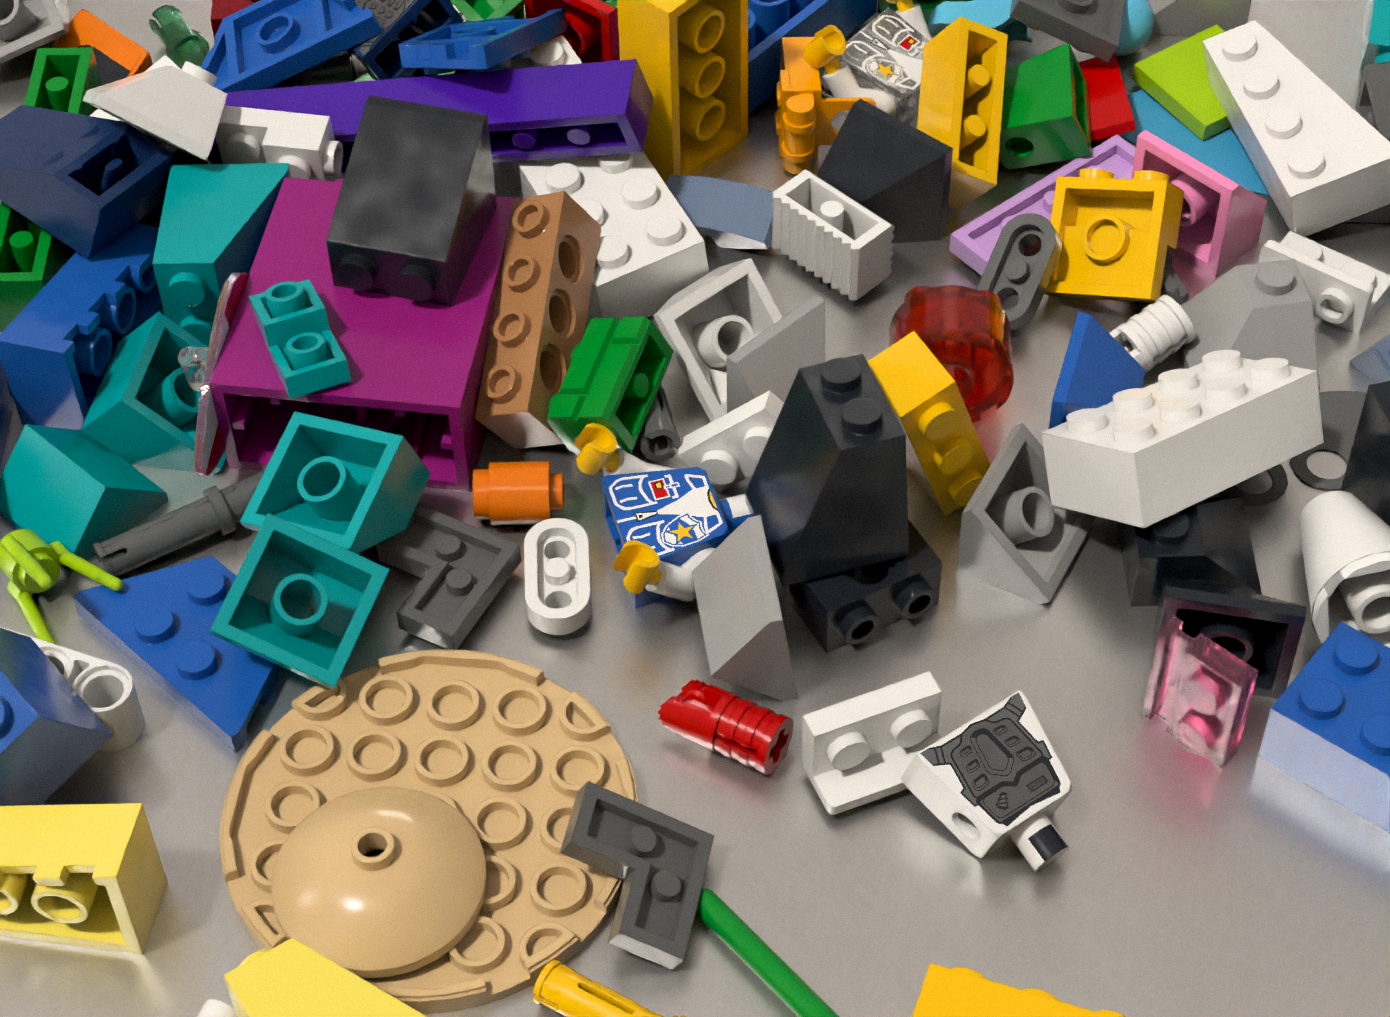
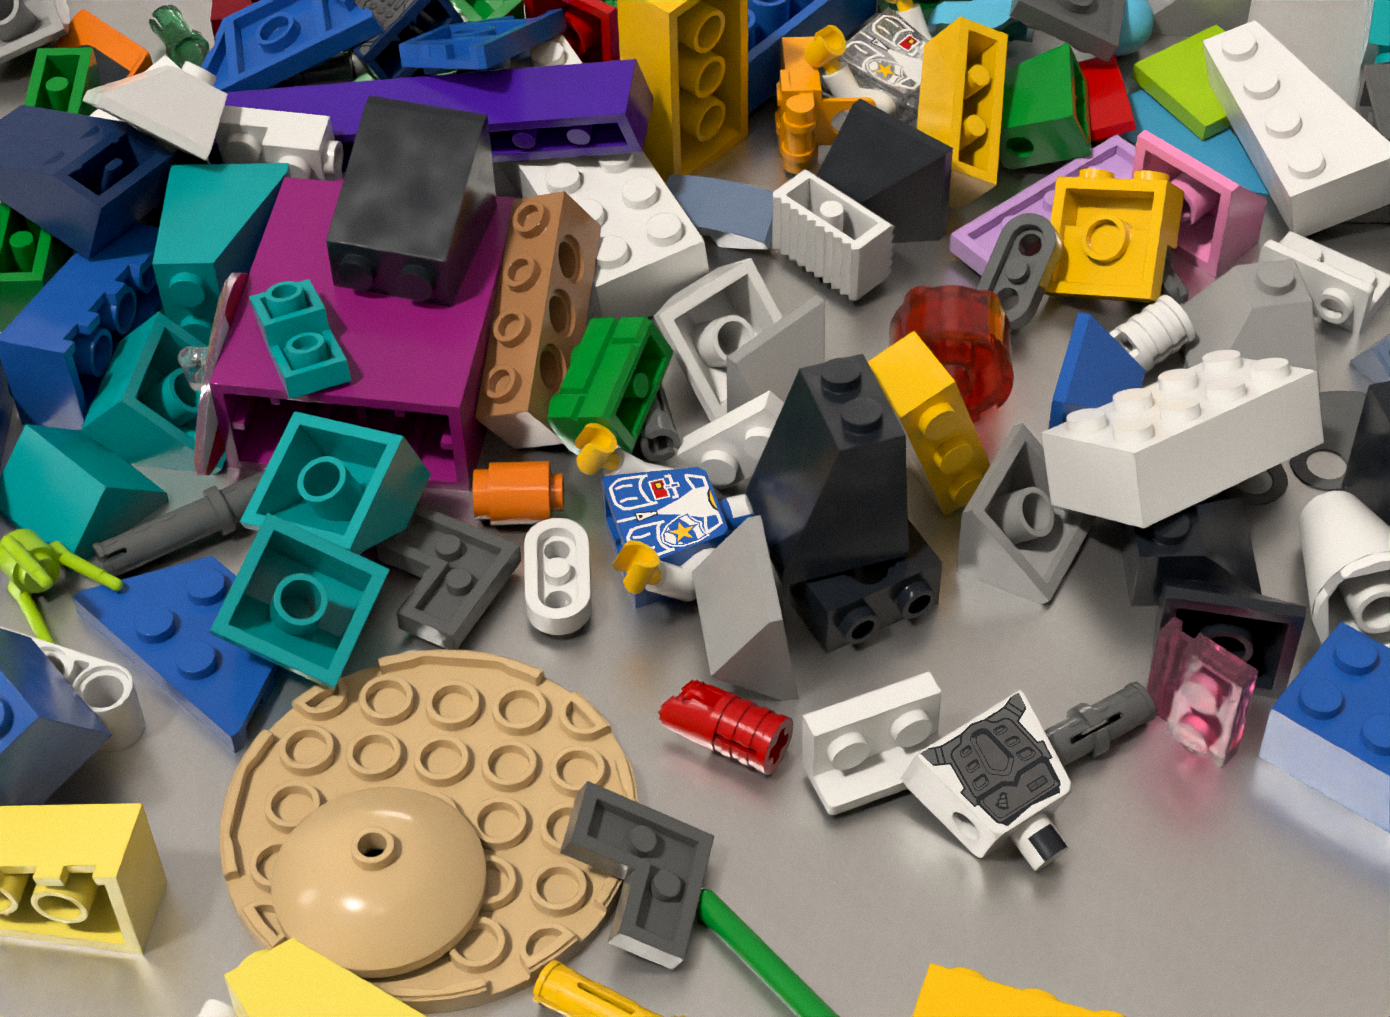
(1122, 713): none -> dark grey pin

